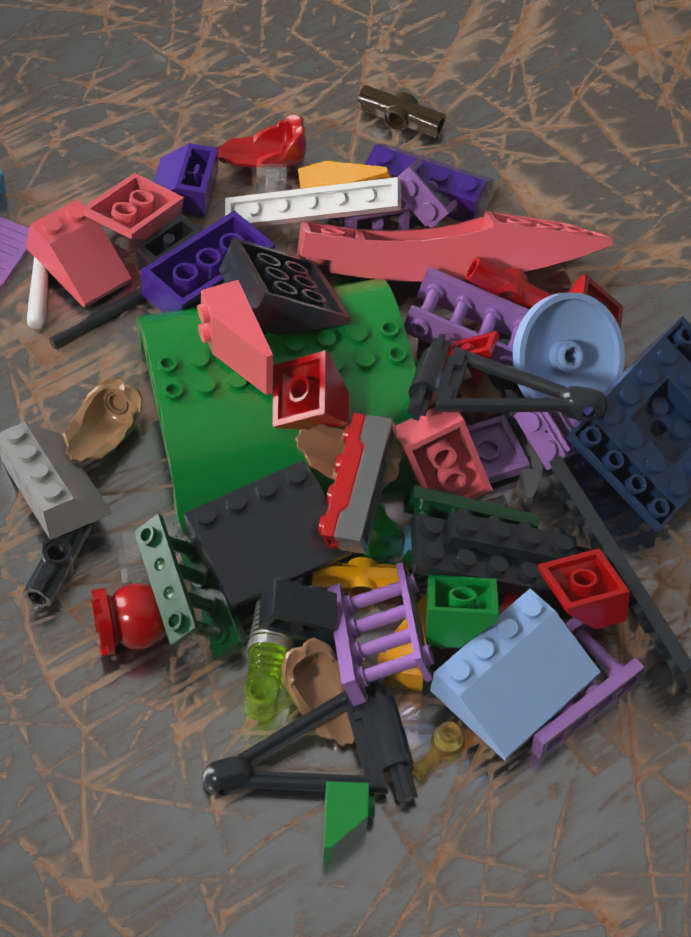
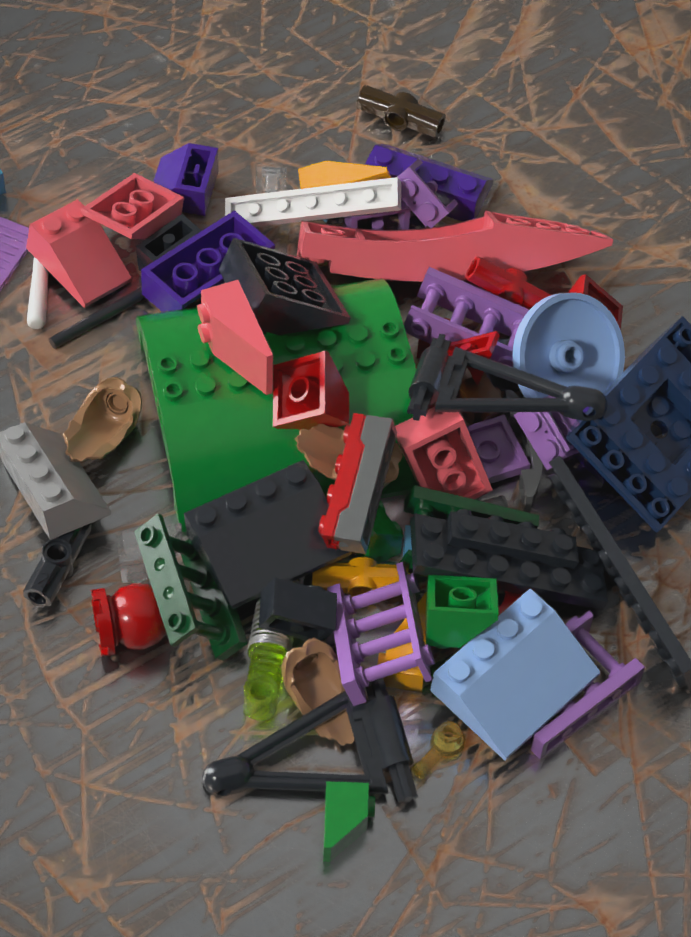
(276, 145): red hair -> none
(588, 588): red slope -> none

